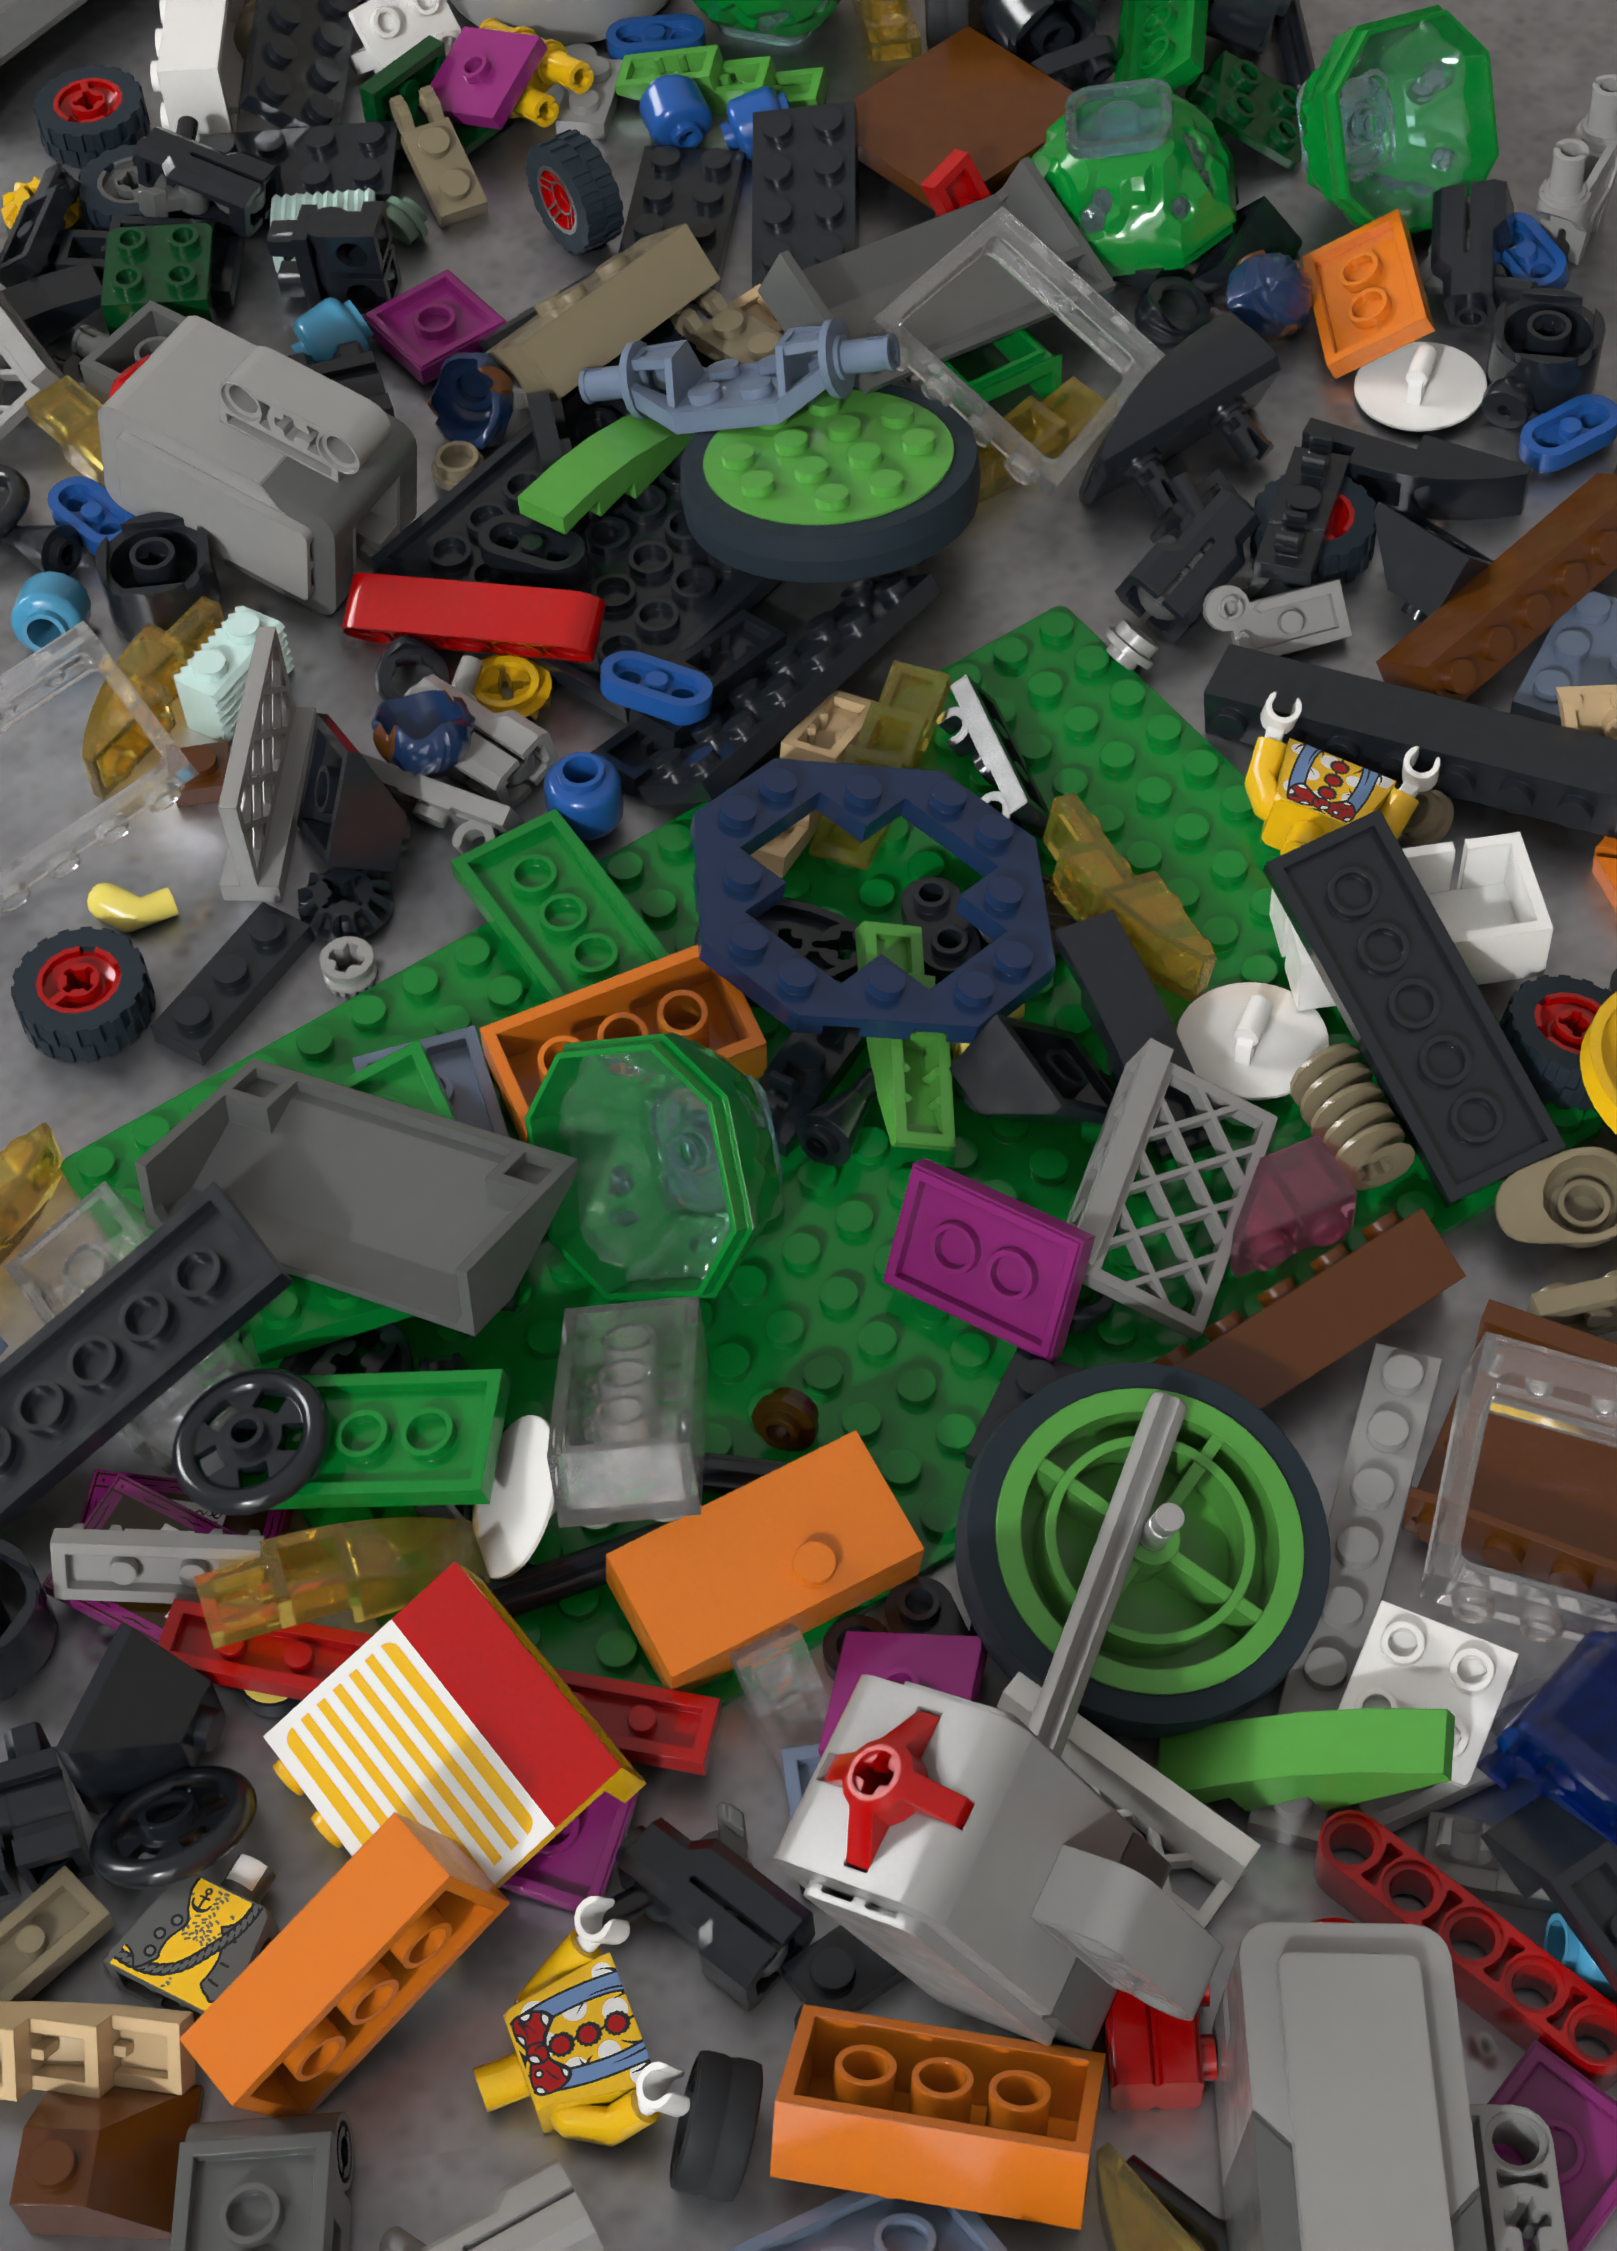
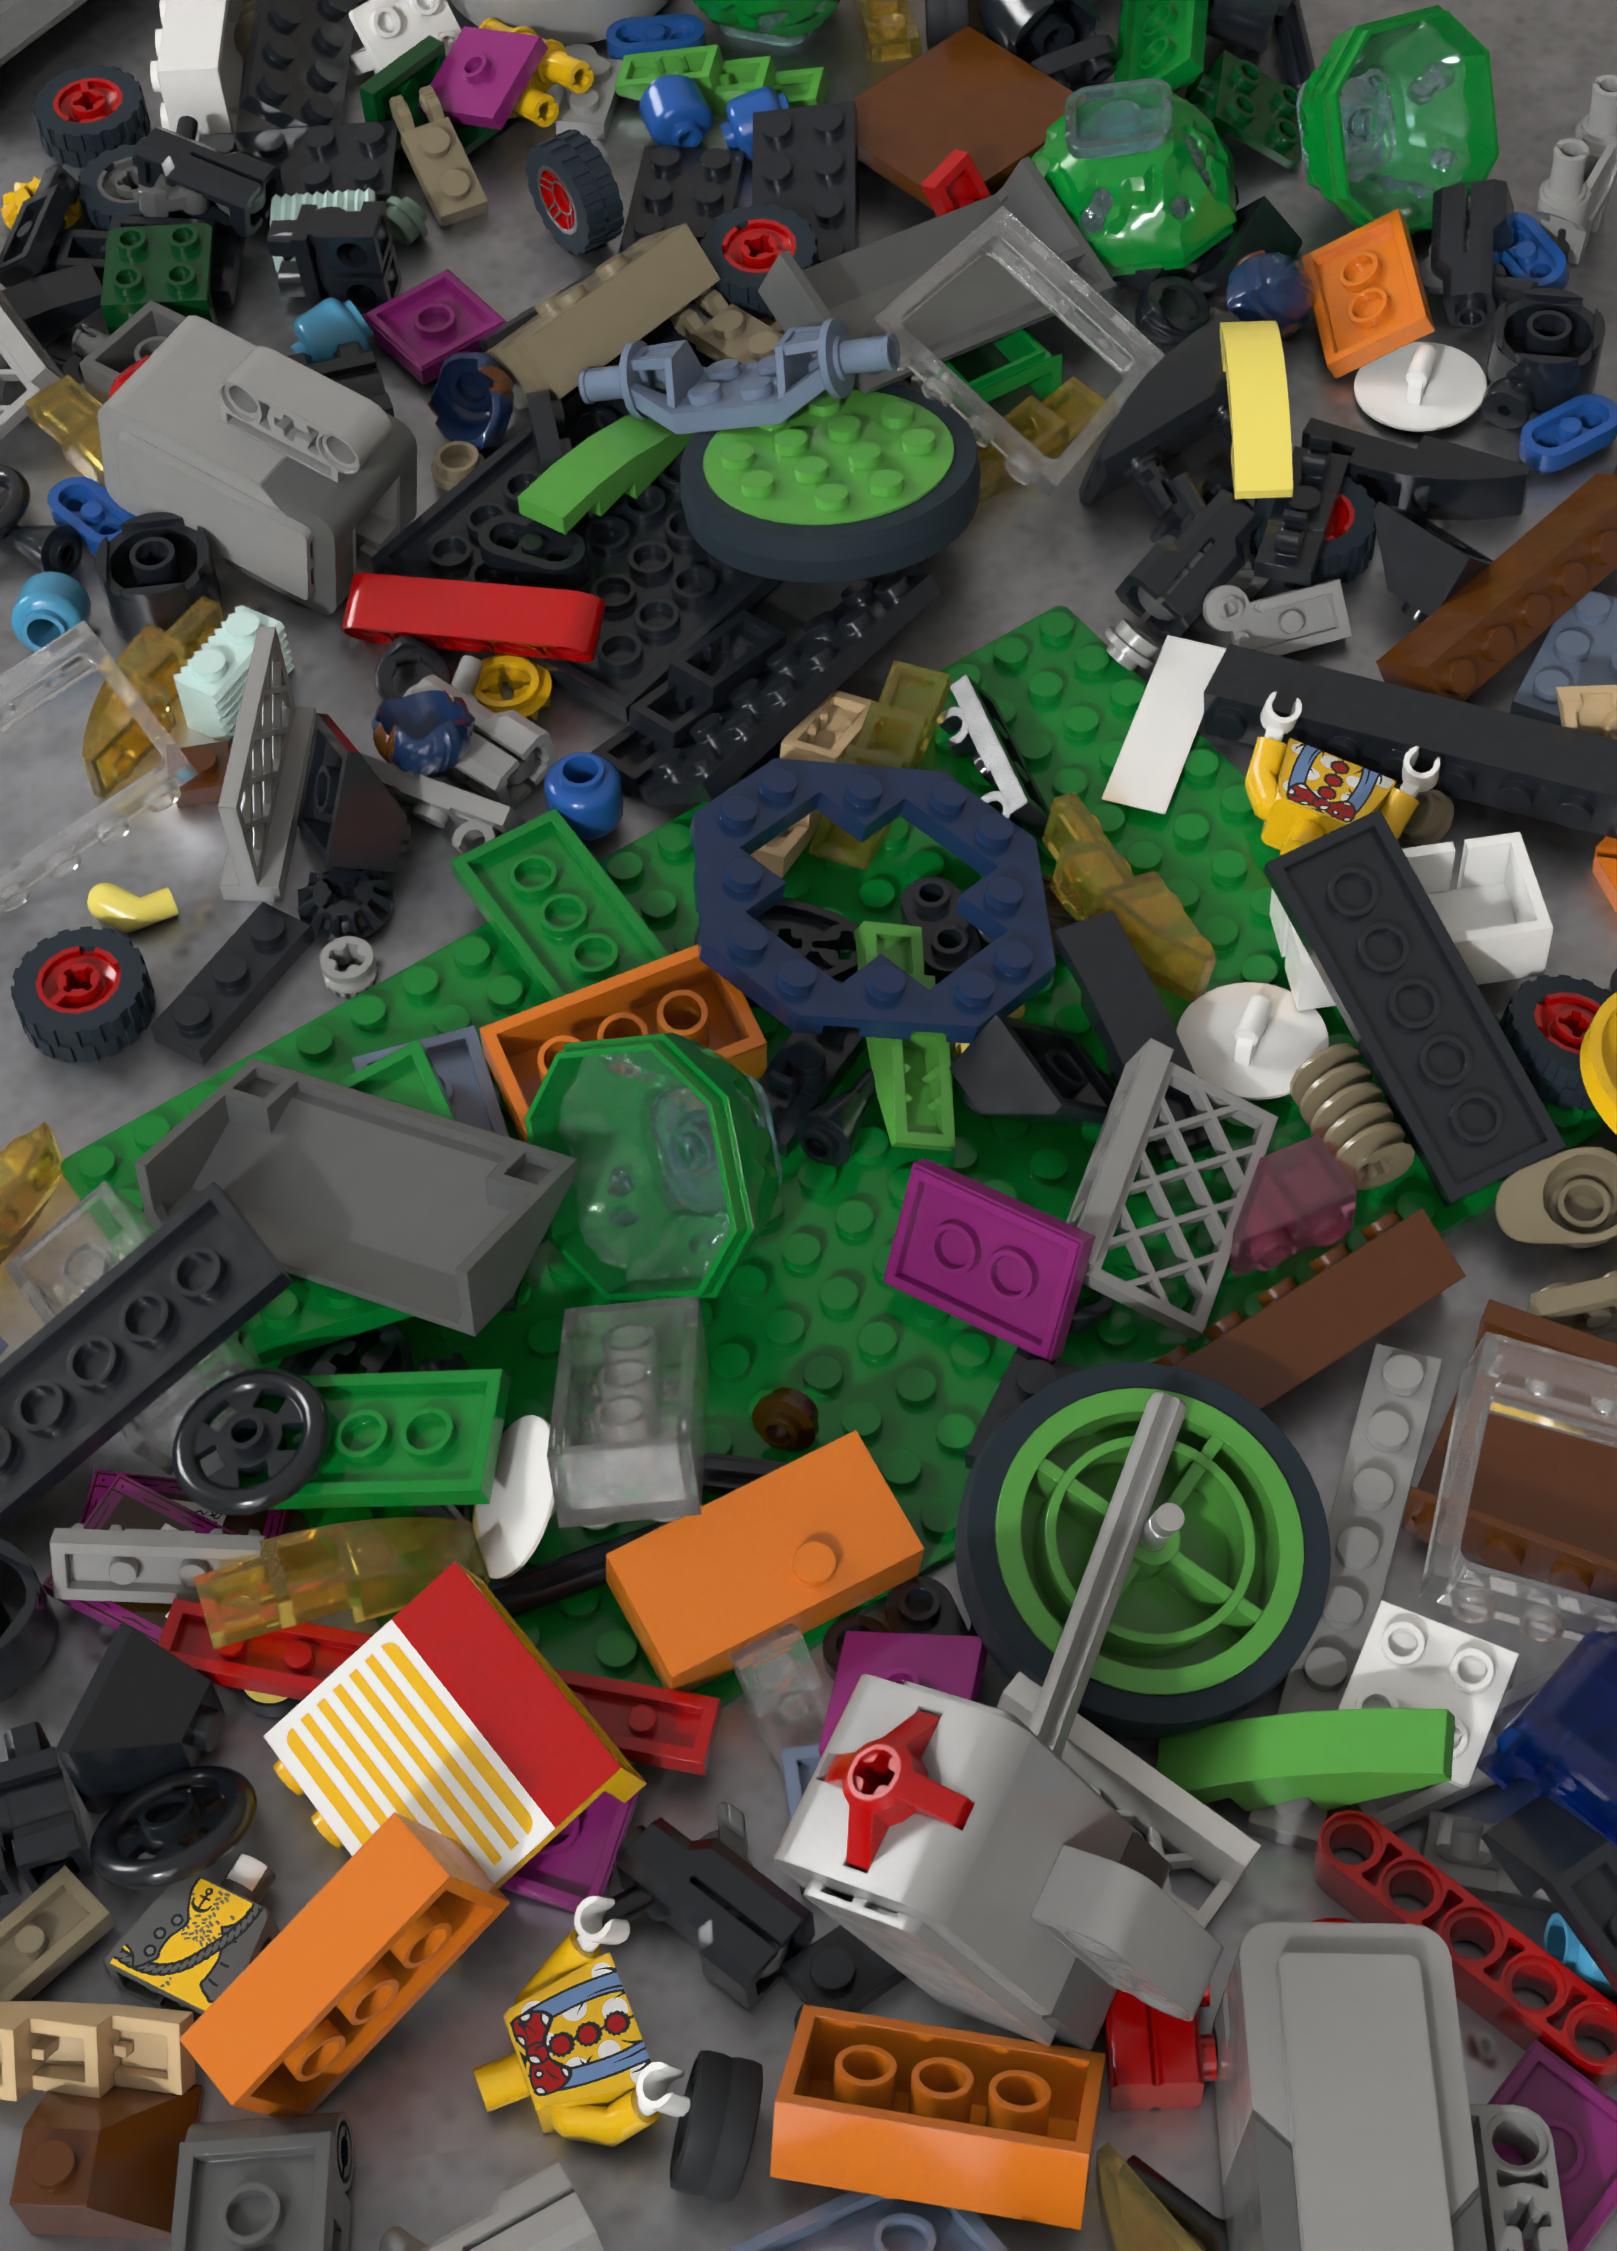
(656, 687): blue plate -> none
(746, 246): none -> black wheel
(1164, 726): none -> white sticker
(1257, 409): none -> light yellow slope

